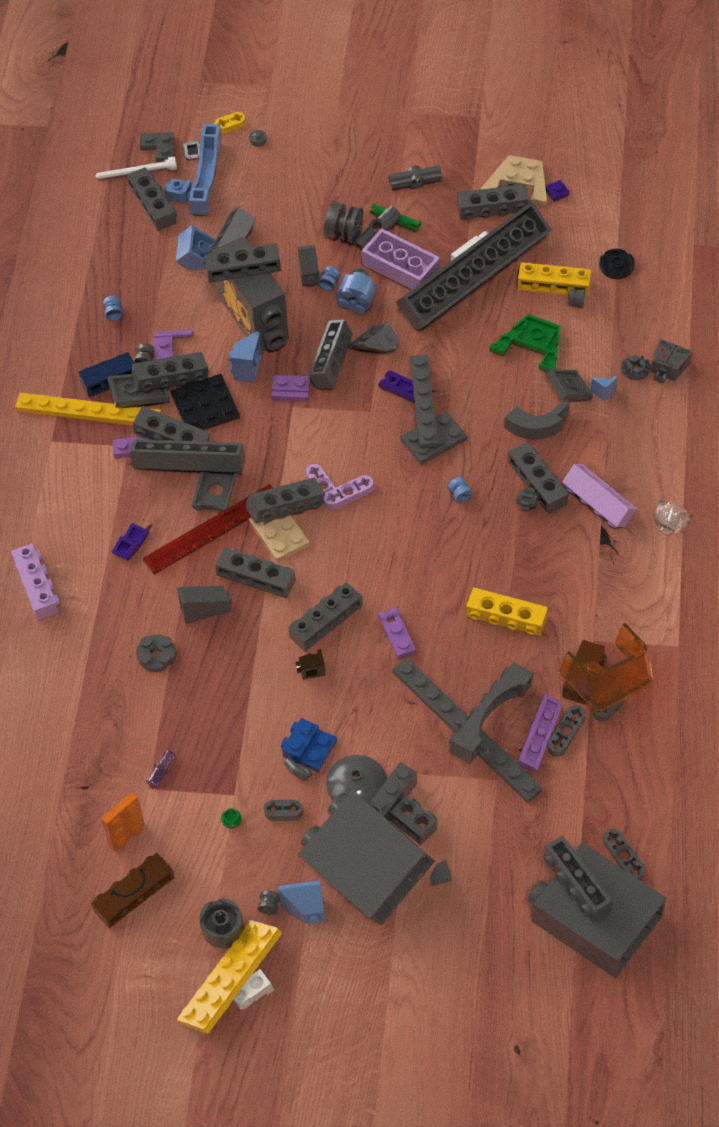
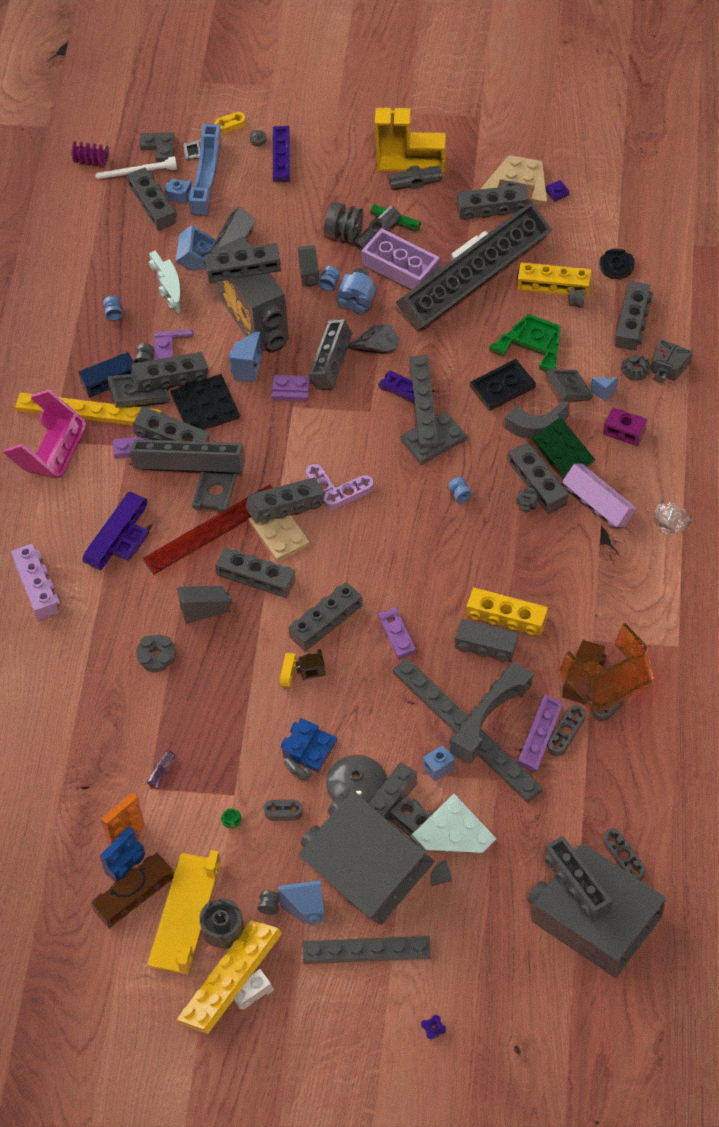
(59, 442): none -> dark pink windscreen
(89, 155): none -> magenta piece
(117, 525): none -> dark purple beam
(122, 855): none -> blue plate
(168, 280): none -> light aqua slope
(180, 919): none -> yellow bracket
(281, 153): none -> dark purple plate
(288, 670): none -> yellow beam
(366, 950): none -> dark grey plate
(401, 149): none -> yellow piece
(434, 1021): none -> dark purple plate
(438, 763): none -> medium blue brick
(453, 830): none -> light aqua plate
(486, 640): none -> dark grey brick
(502, 384): none -> black plate
(562, 447): none -> dark green plate
(625, 426): none -> magenta brick
(632, 315): none -> dark grey brick

